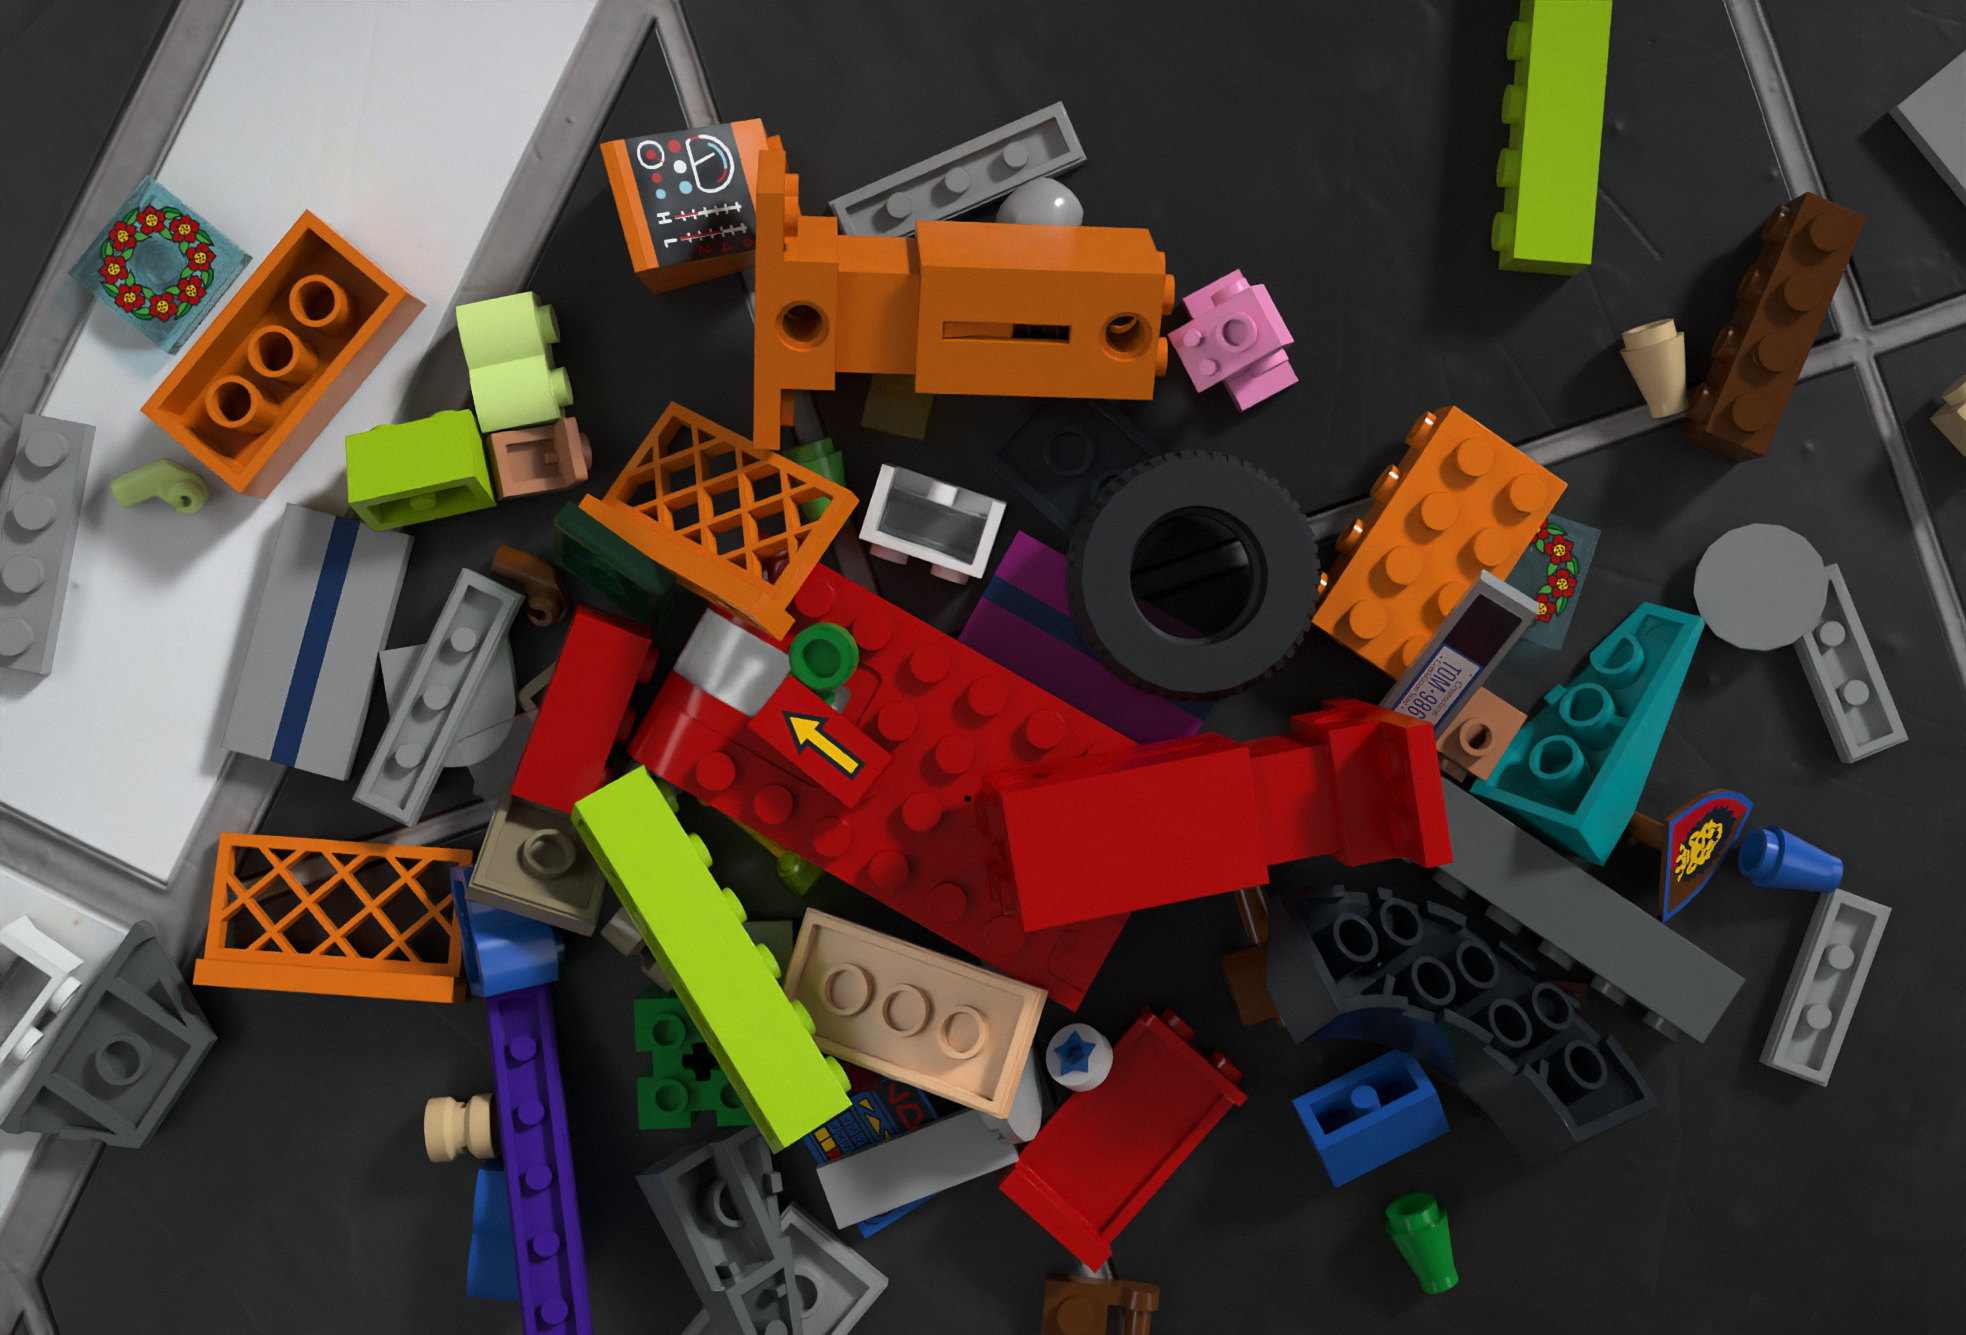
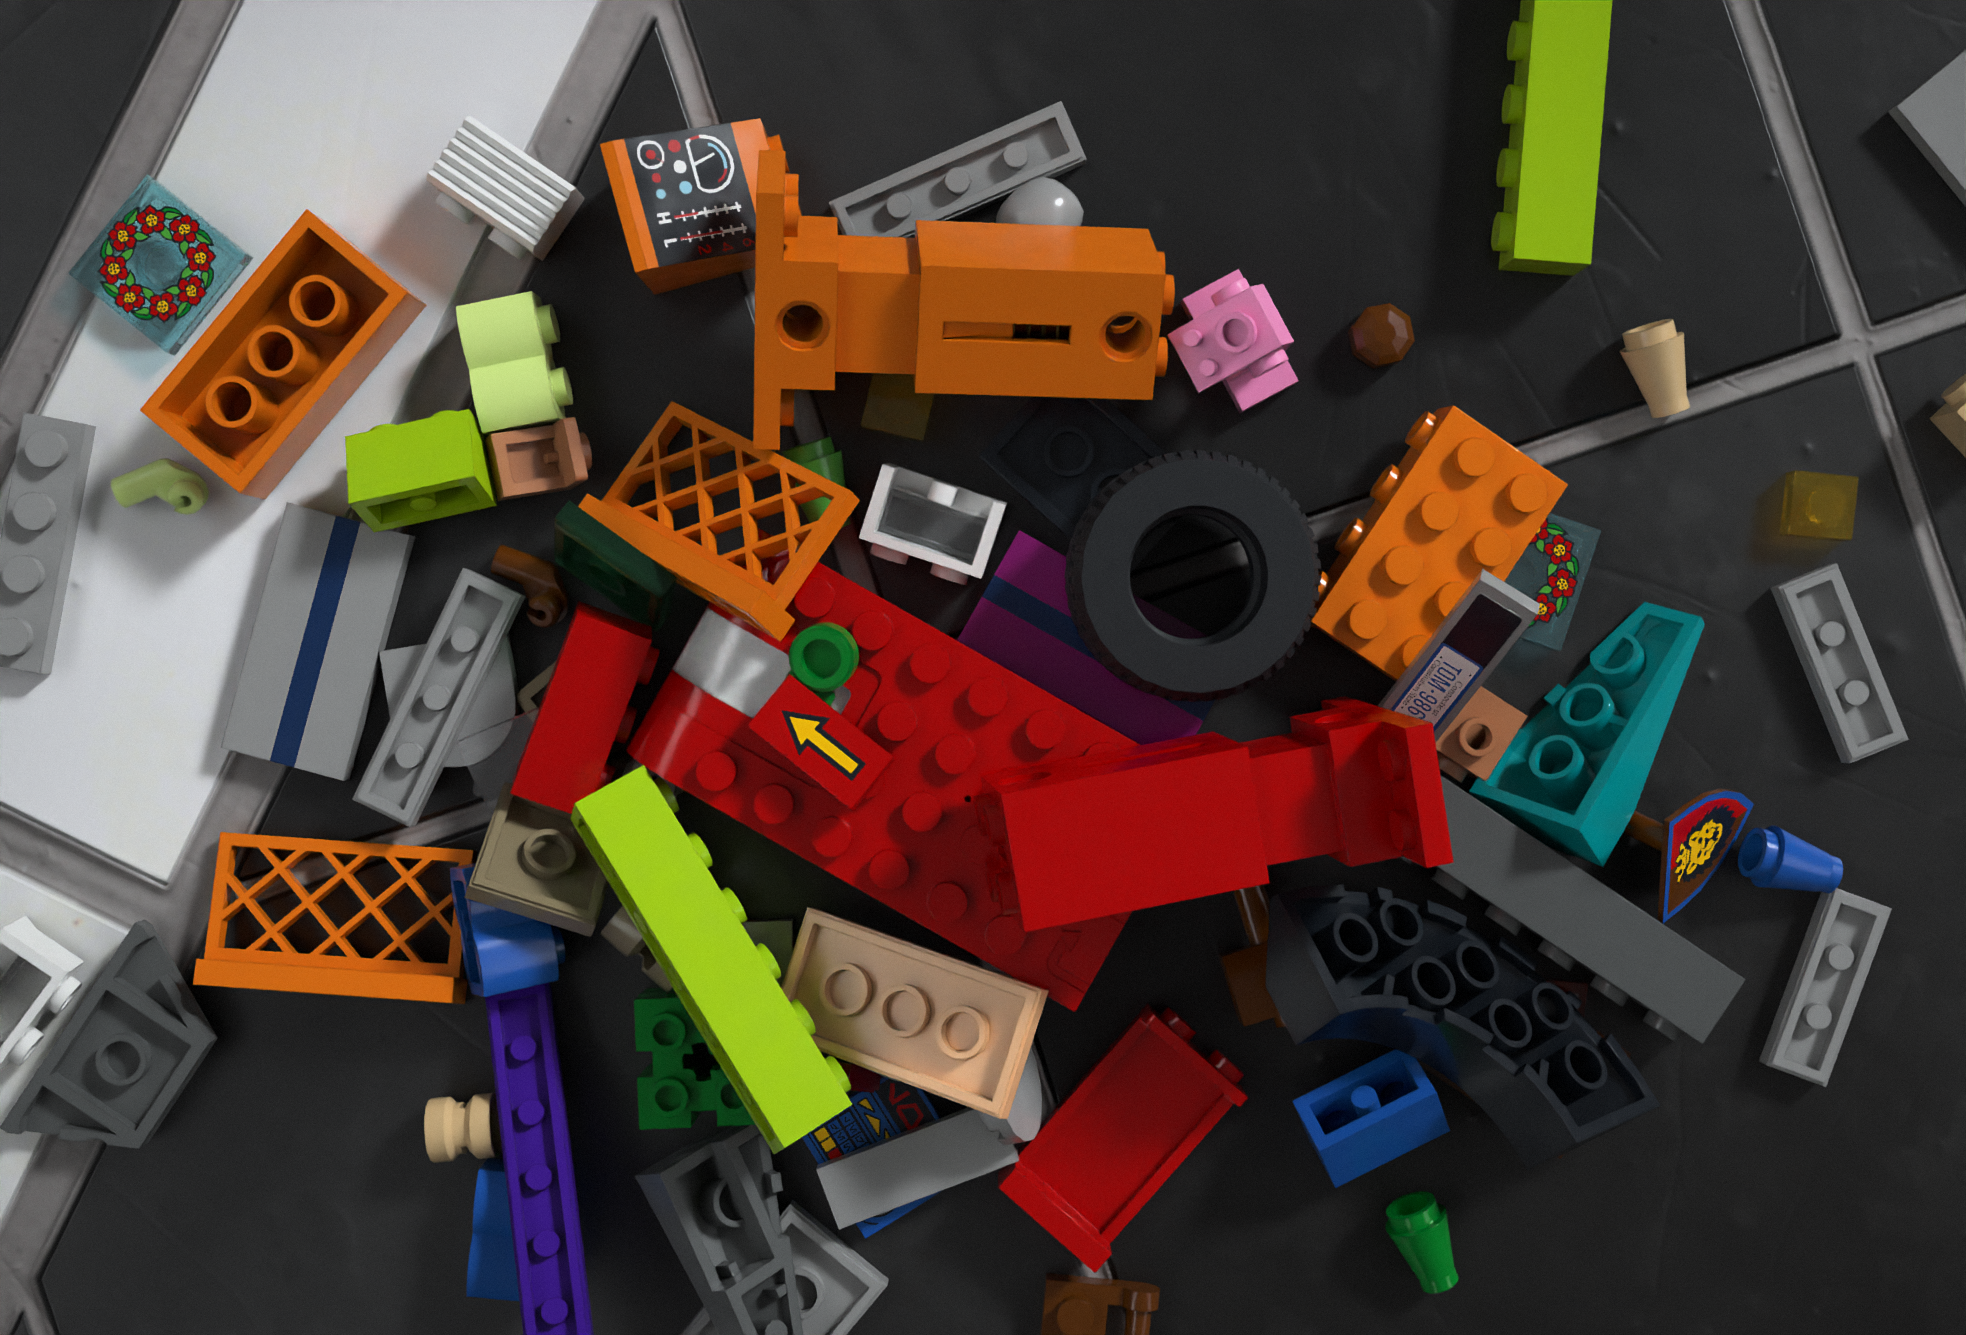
(503, 188): none -> white brick
(794, 871): clear neon green hinge -> none
(1079, 1057): white tile -> none
(1381, 335): none -> reddish brown tile
(1760, 587): light grey tile -> none
(1772, 327): reddish brown brick -> none
(1819, 505): none -> clear yellow plate

